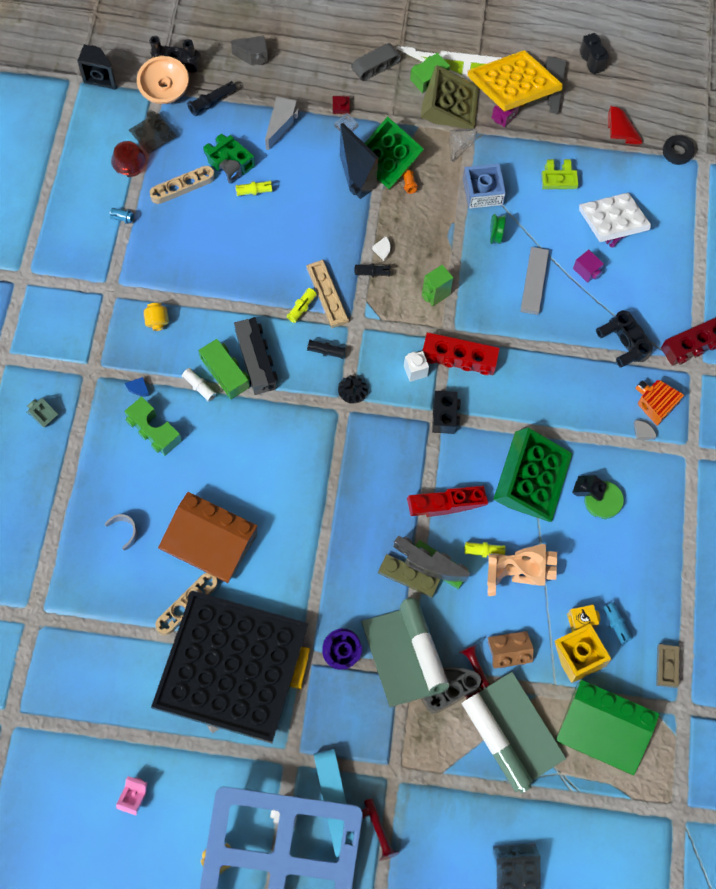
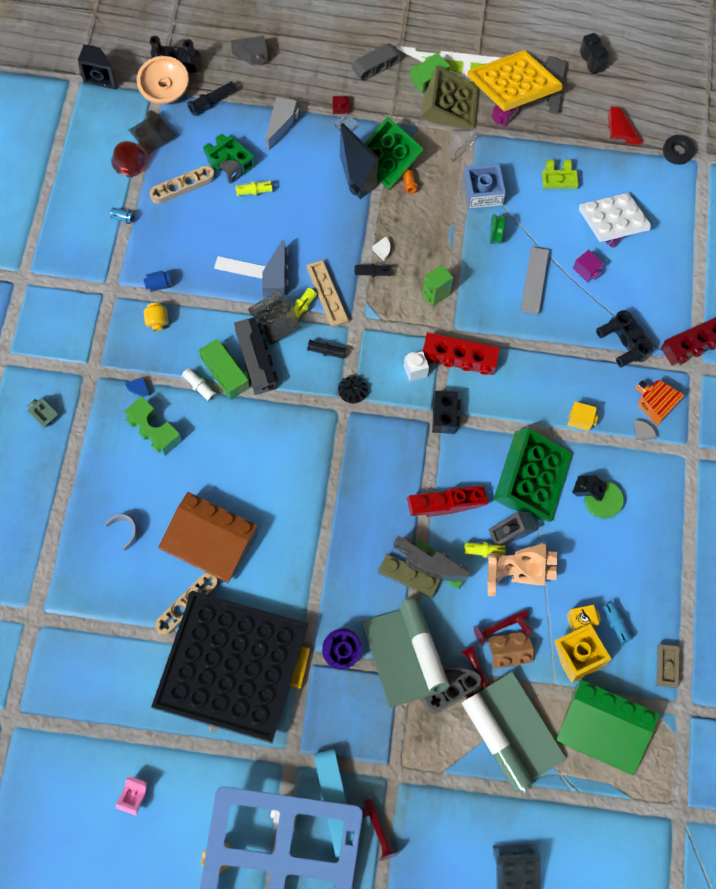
(157, 281): none -> blue brick
(239, 267): none -> white sticker
(274, 273): none -> sand blue slope
(276, 316): none -> clear smoke bracket
(482, 633): none -> dark red piece
(513, 528): none -> flat silver slope
(582, 416): none -> yellow brick

